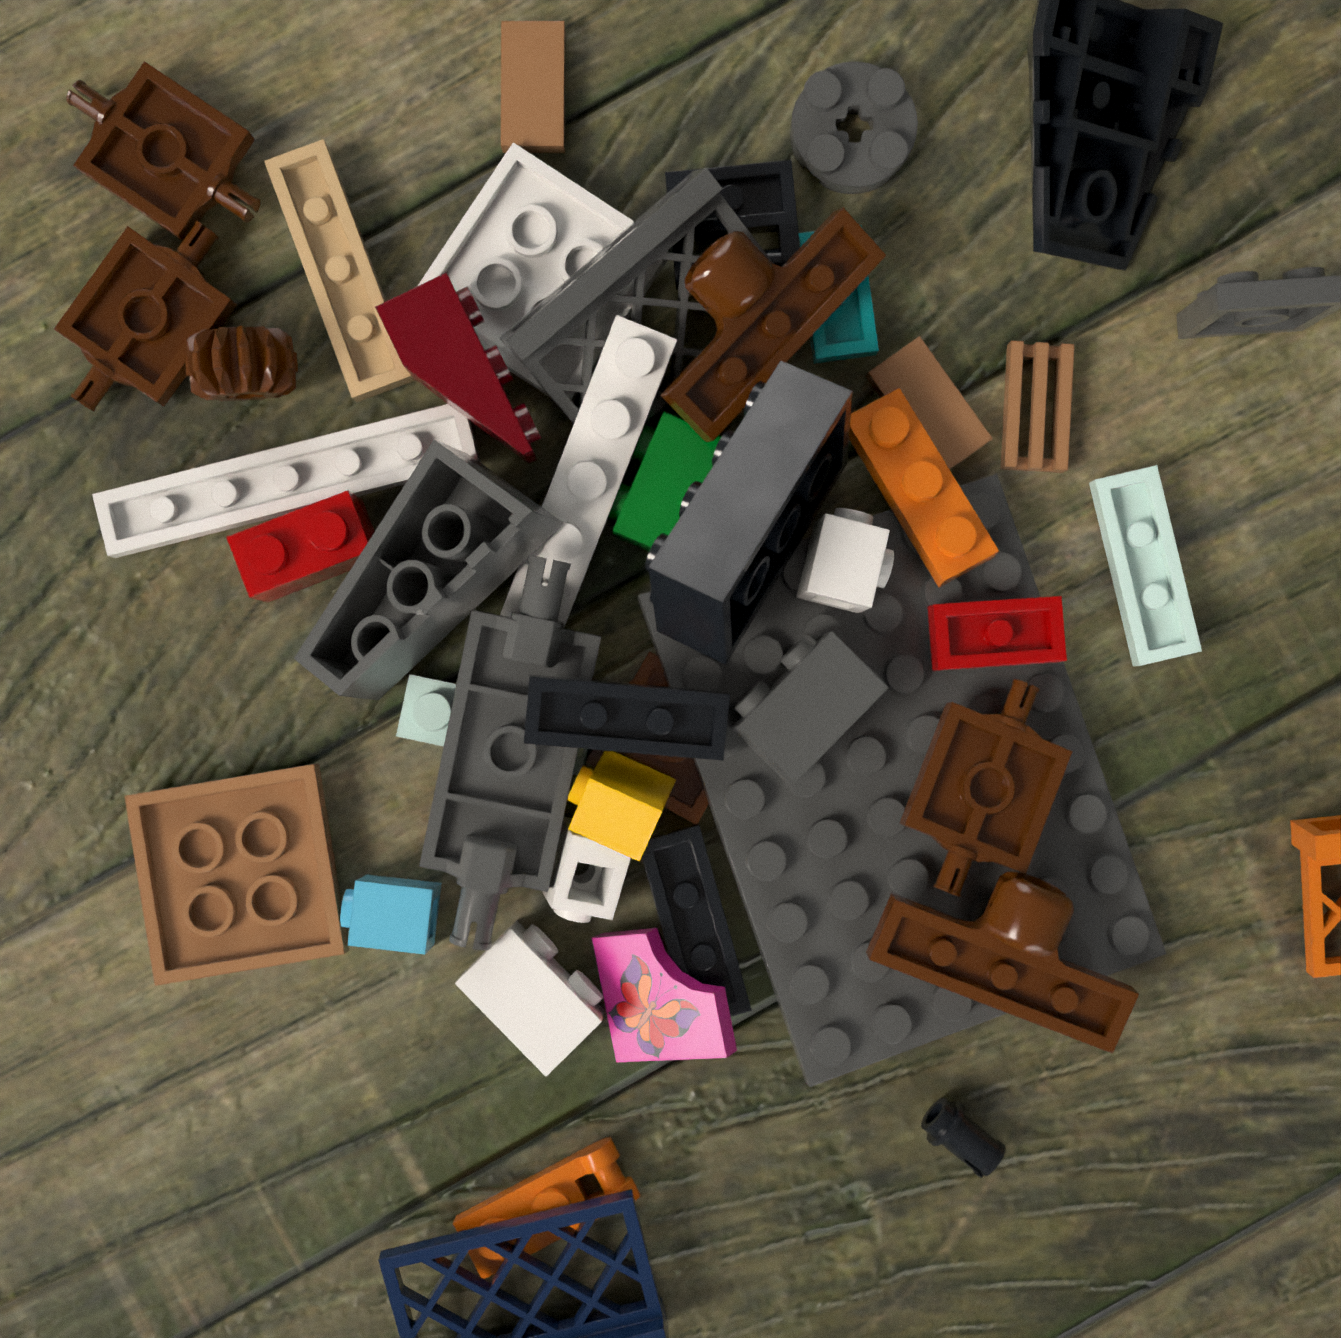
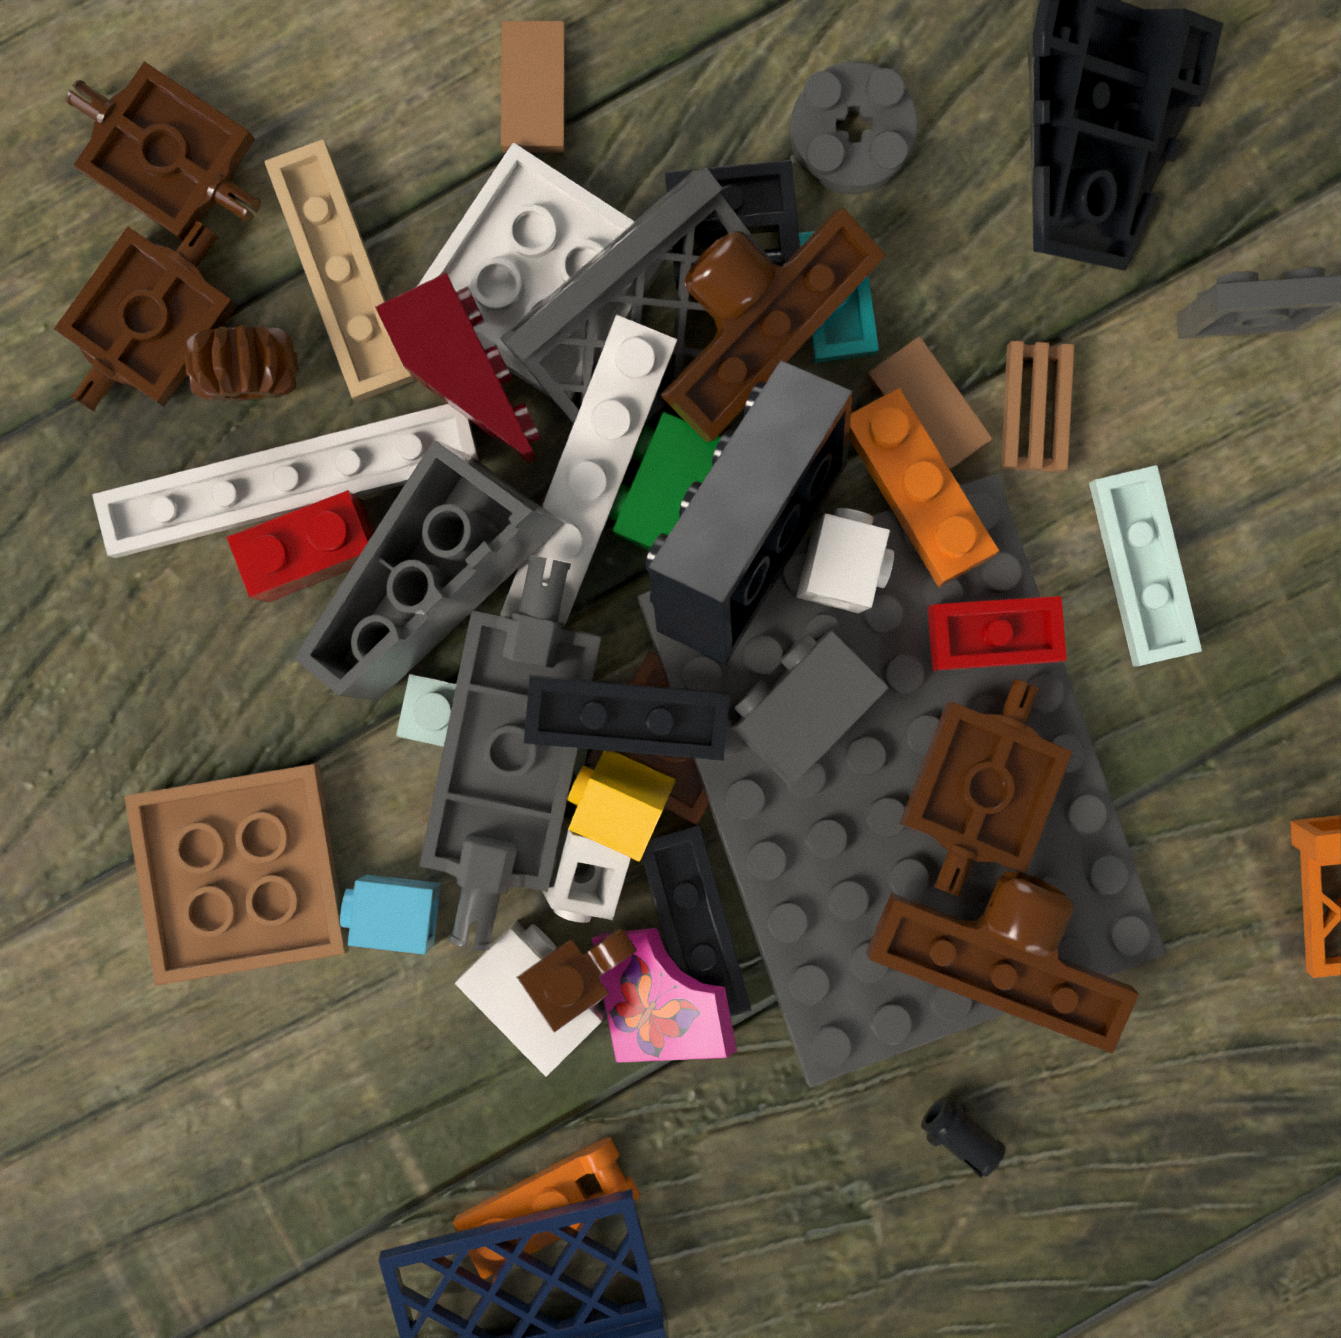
(568, 981): none -> reddish brown plate

